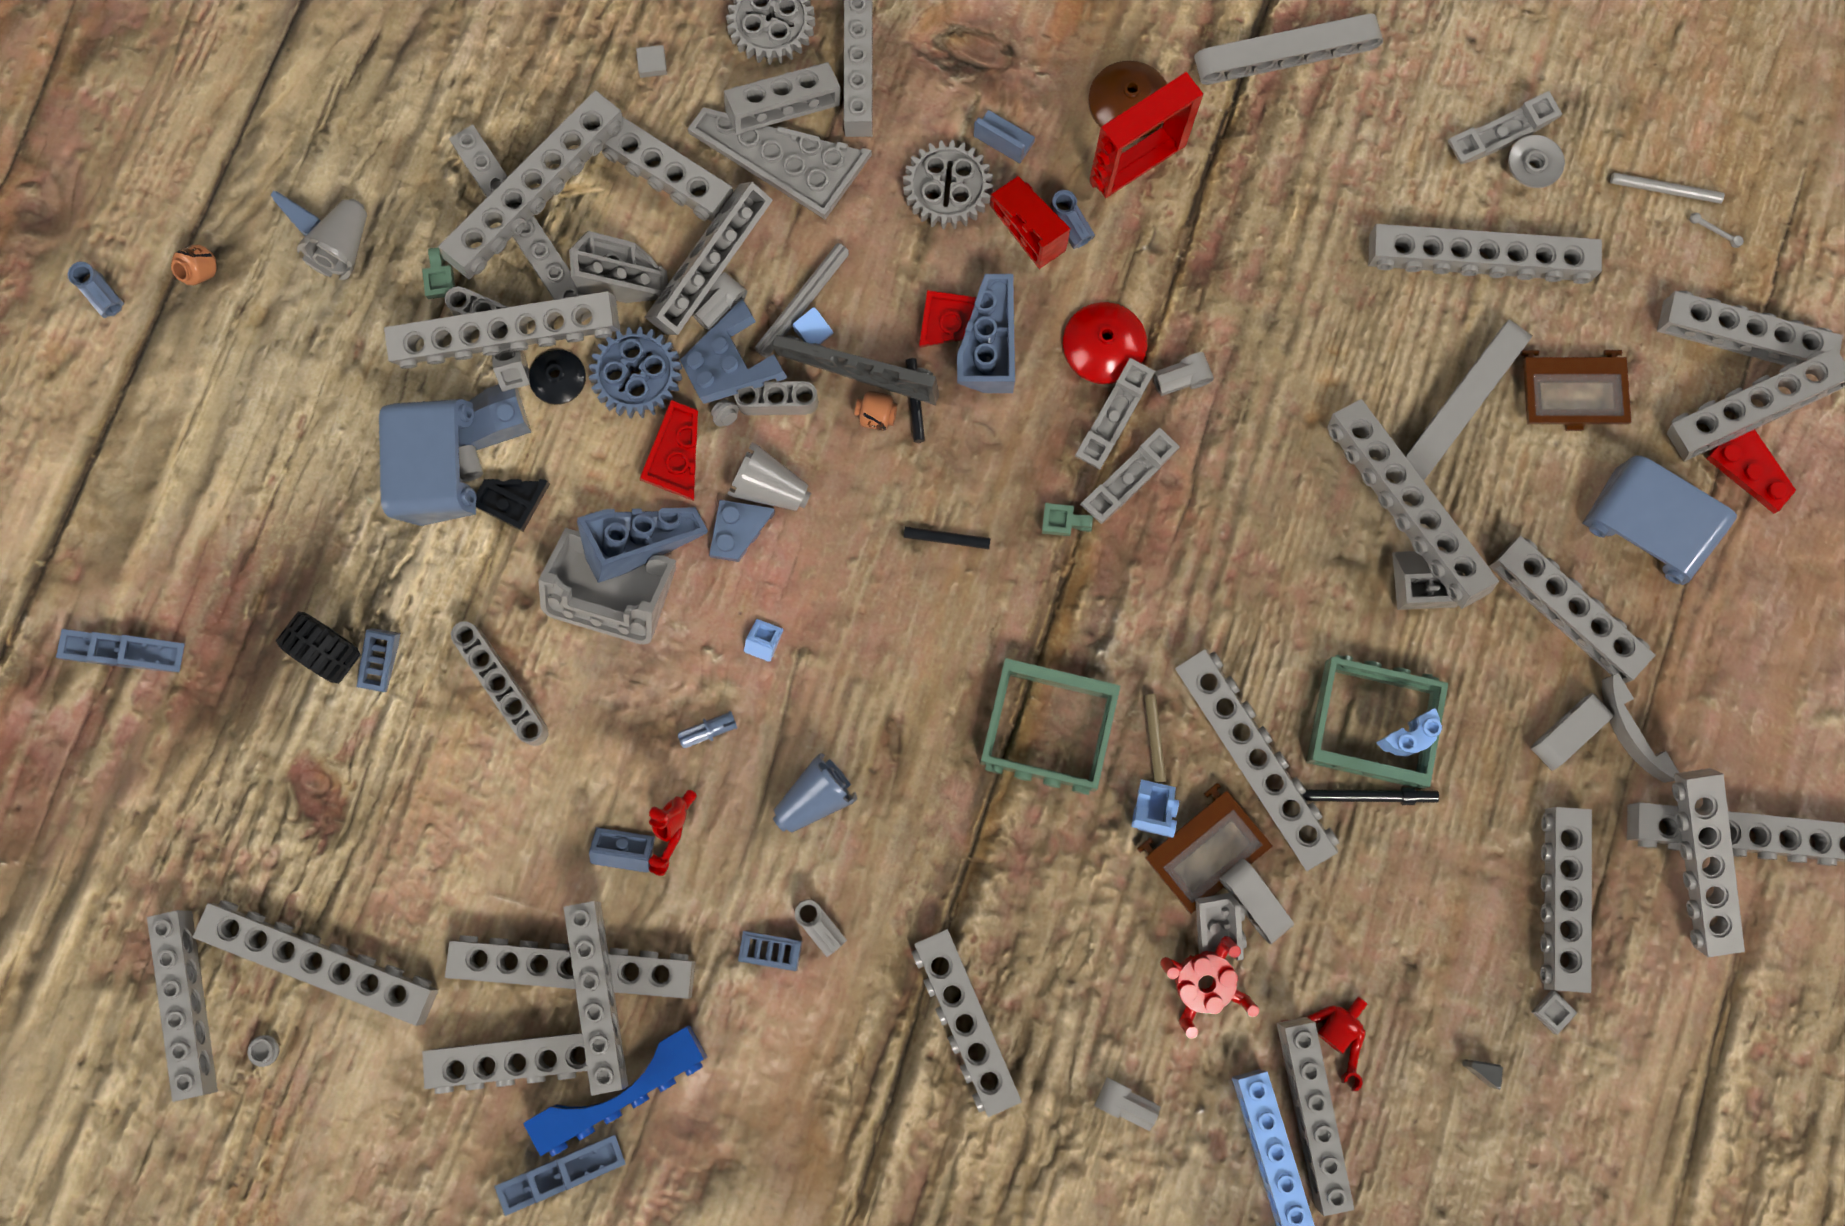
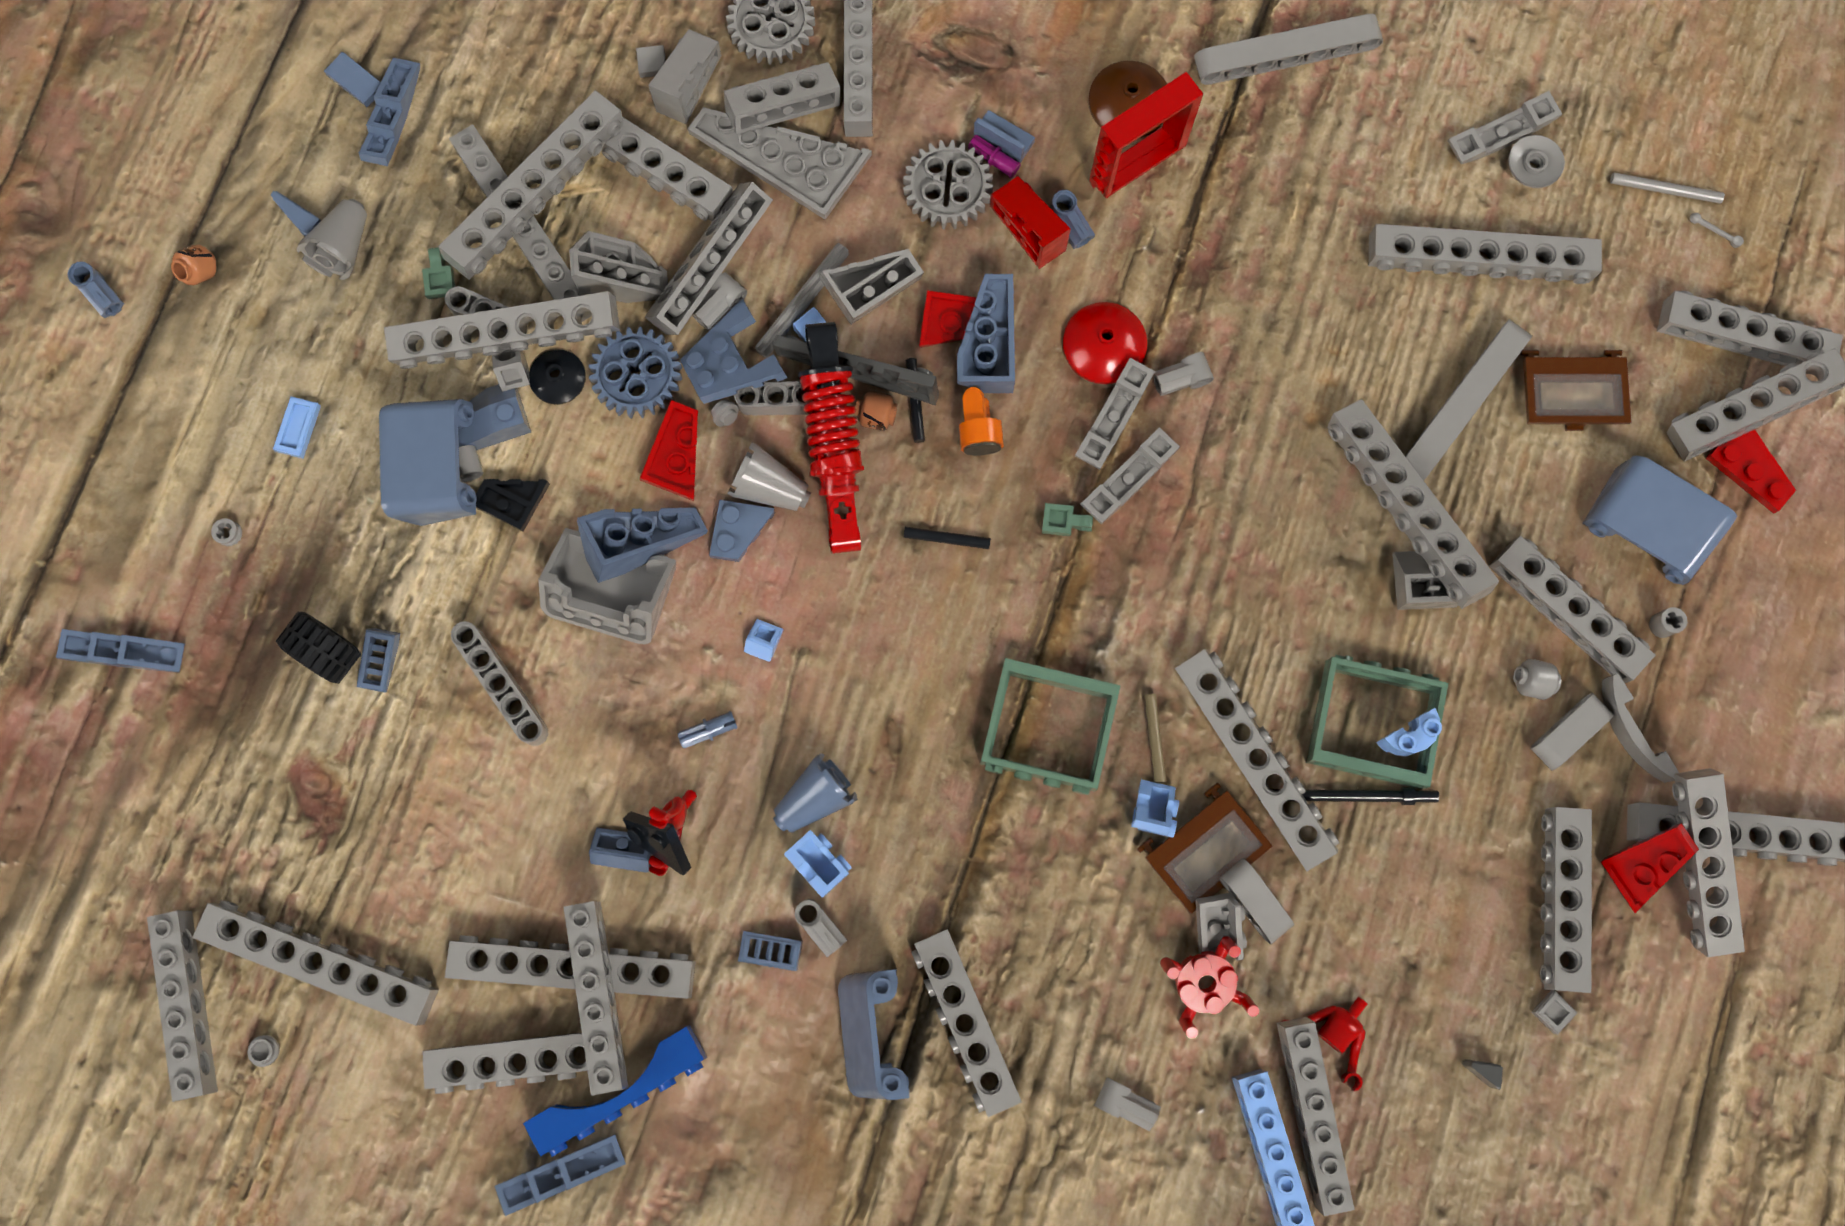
(235, 532): none -> light grey bush
(297, 427): none -> light blue tile
(353, 79): none -> sand blue tile
(391, 111): none -> sand blue slope
(659, 842): none -> black wing
(684, 76): none -> light grey wedge
(816, 863): none -> light blue cylinder
(832, 433): none -> piece
(860, 1041): none -> sand blue windscreen
(870, 283): none -> light grey wedge
(979, 432): none -> orange piece
(994, 156): none -> magenta axle
(1537, 679): none -> light grey head
(1649, 864): none -> red wing
(1668, 622): none -> light grey piece

